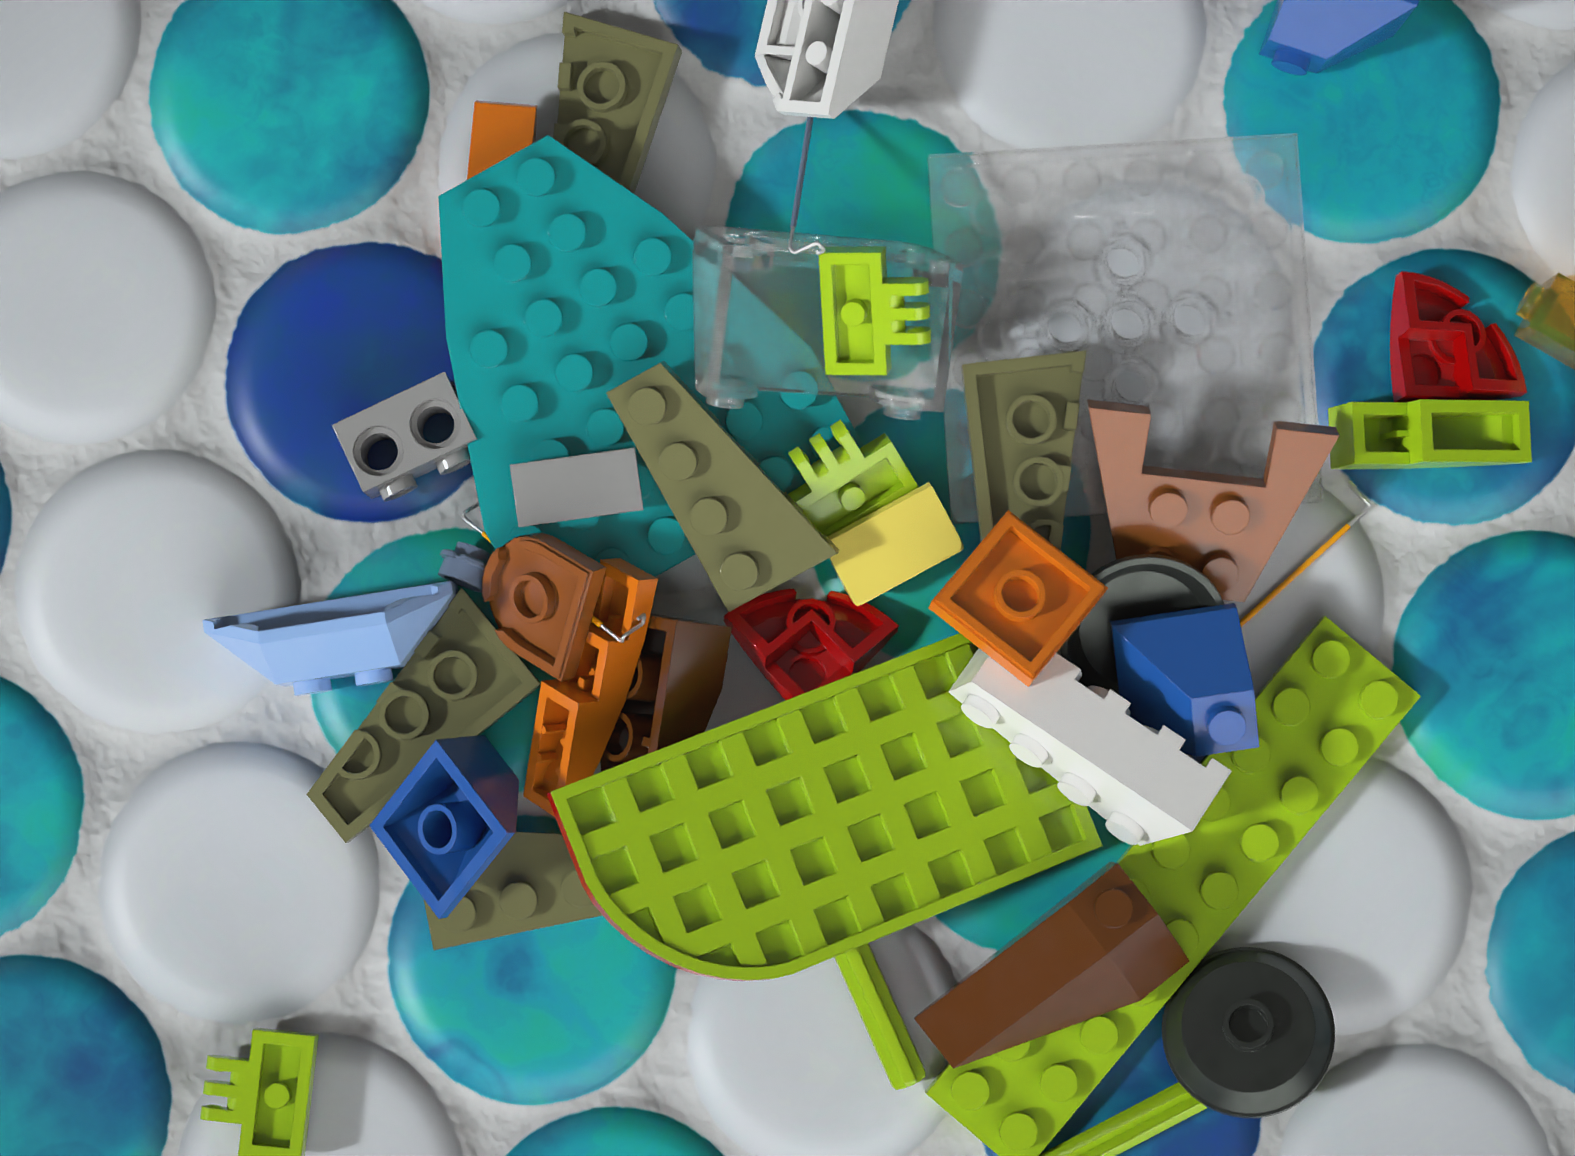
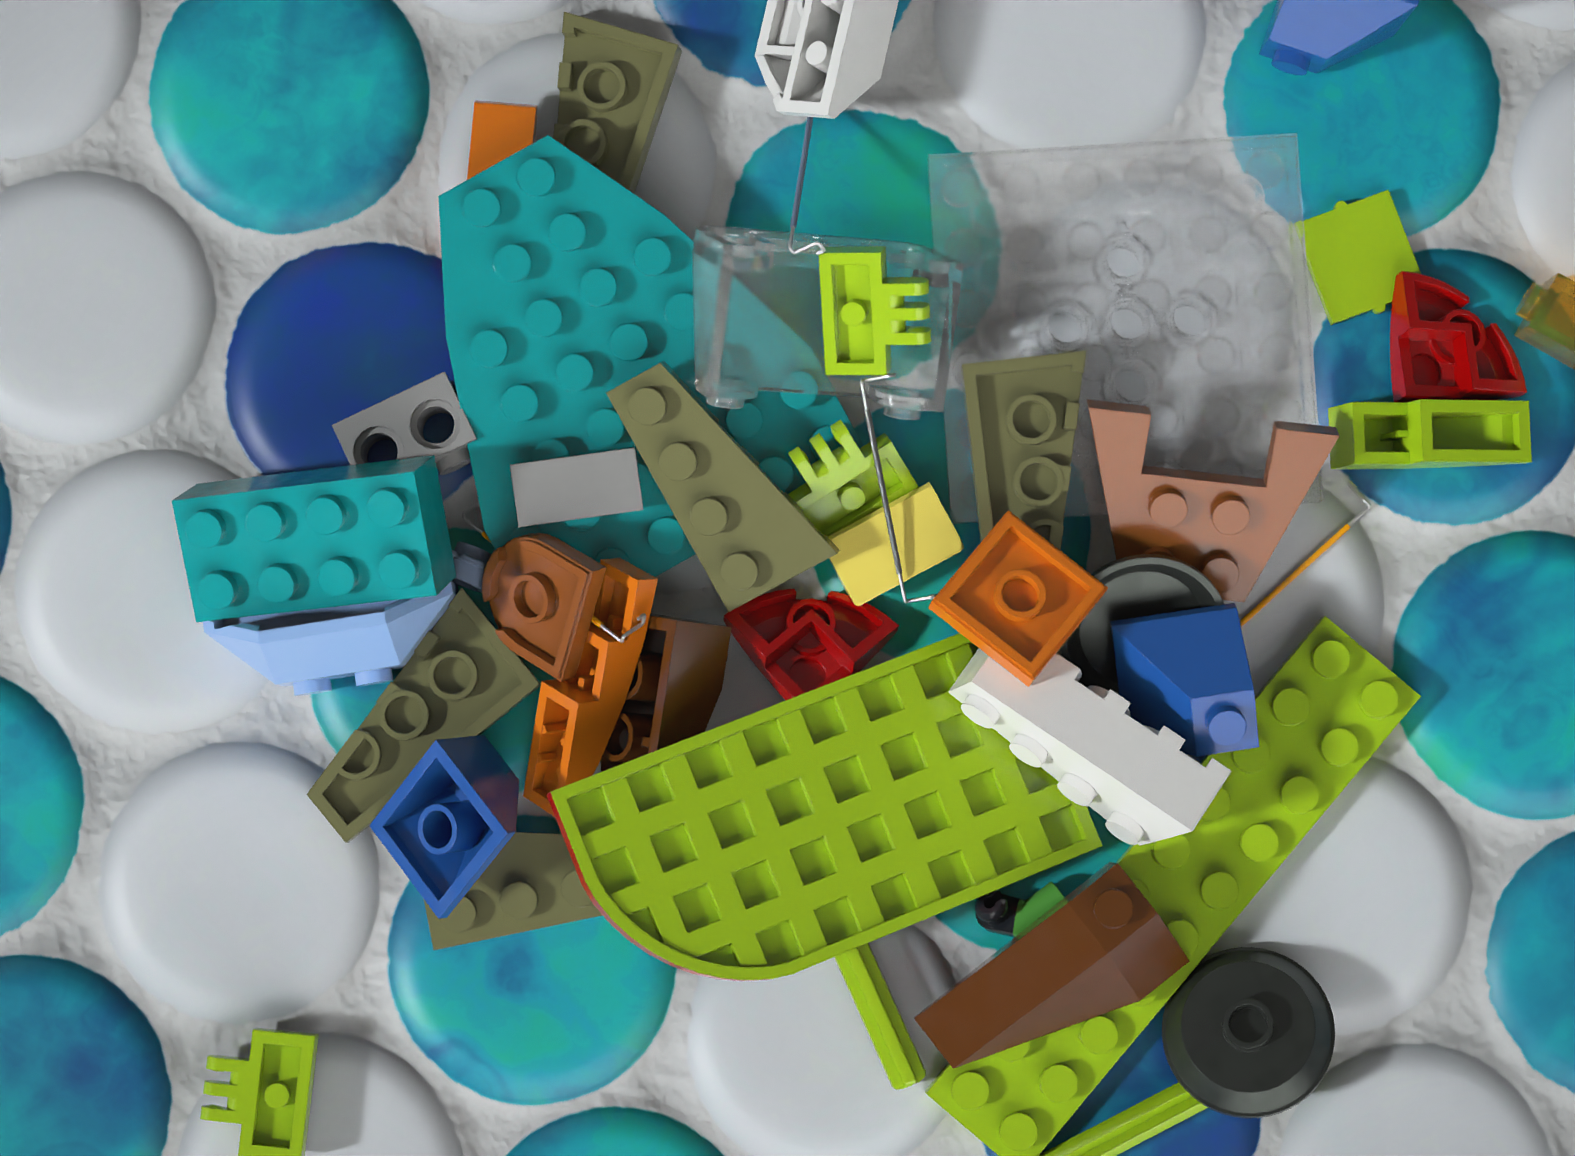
(315, 539): none -> teal brick
(883, 489): none -> dark grey piece
(1012, 915): none -> arm
(1357, 256): none -> lime piece

